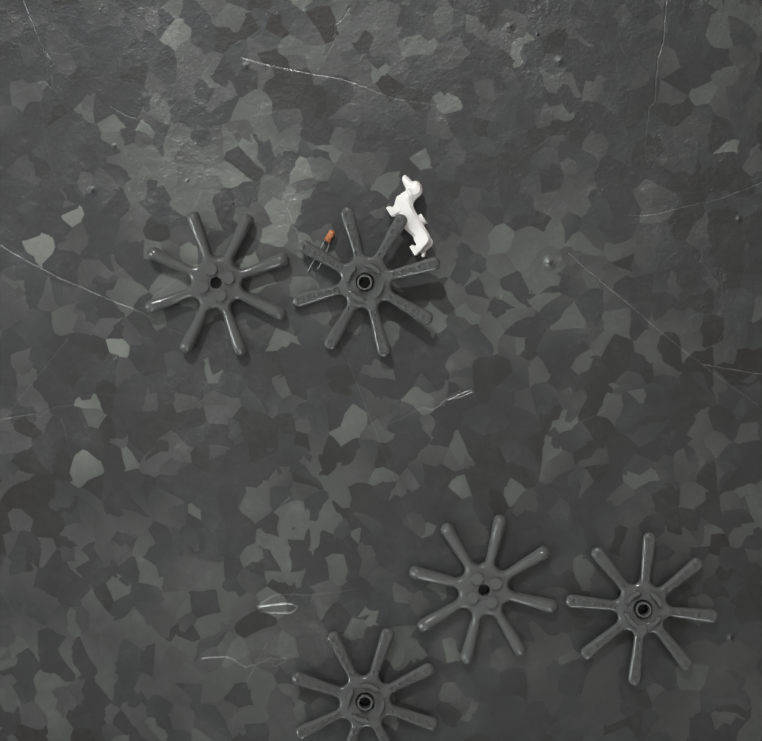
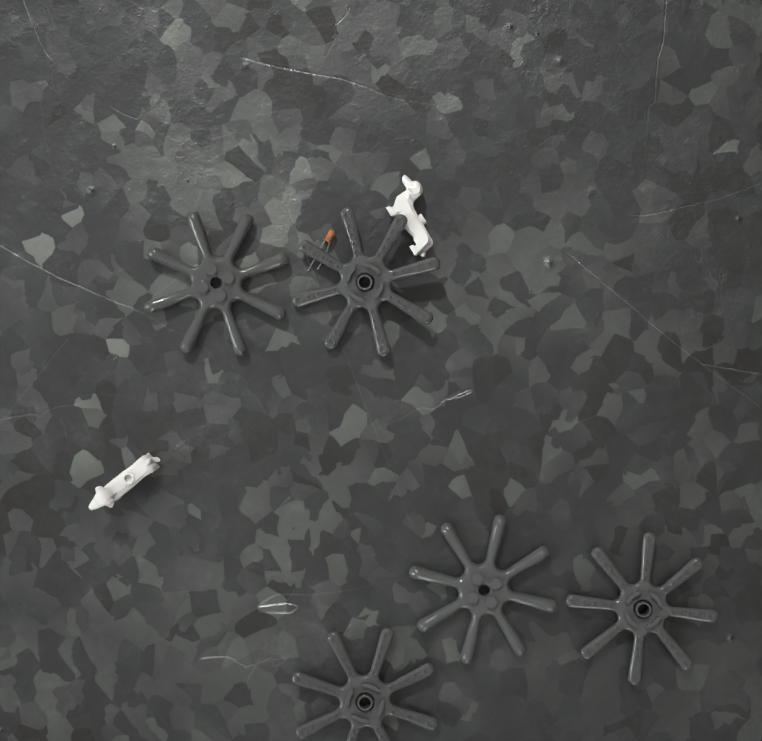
(124, 482): none -> white animal

